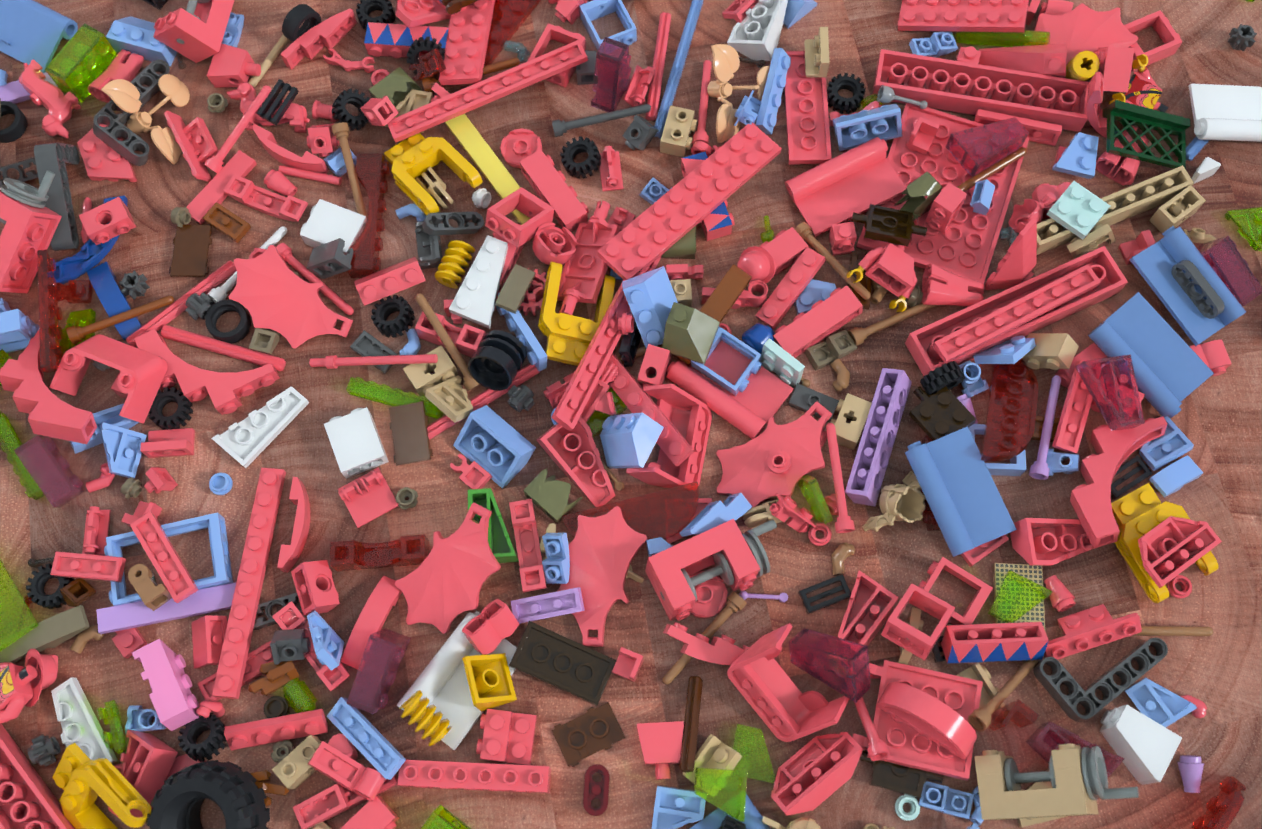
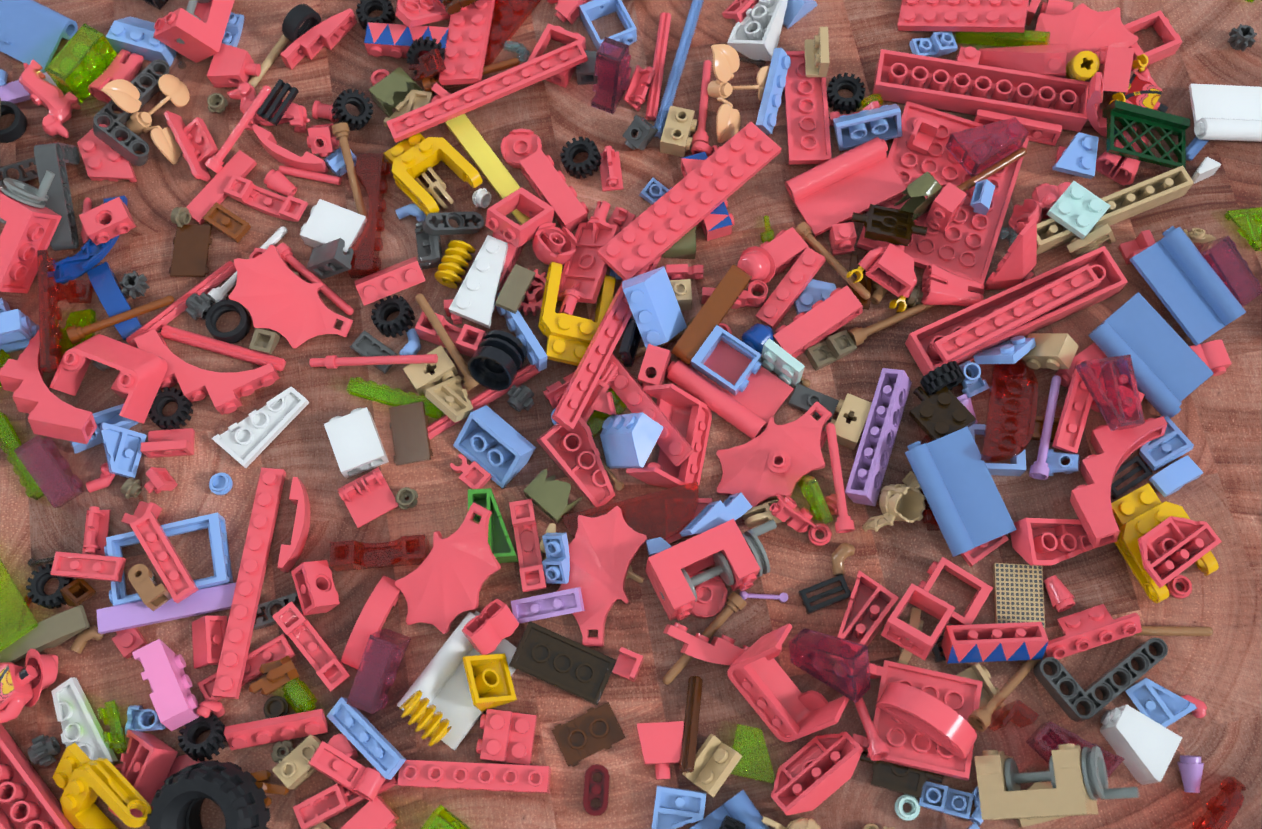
(289, 645): dark grey brick -> none
(326, 642): light blue wing -> none
(349, 65): coral piece -> none
(379, 111): coral brick -> none
(561, 127): dark grey piece -> none
(626, 323): coral plate -> none
(689, 333): olive slope -> none
(723, 789): clear neon green wing -> none
(748, 110): light blue hinge -> none
(843, 375): medium nougat arm -> none
(886, 95): light grey hinge -> none
(1016, 597): clear neon green wing -> none
(1177, 209): tan brick -> none
(1188, 287): dark grey beam -> none

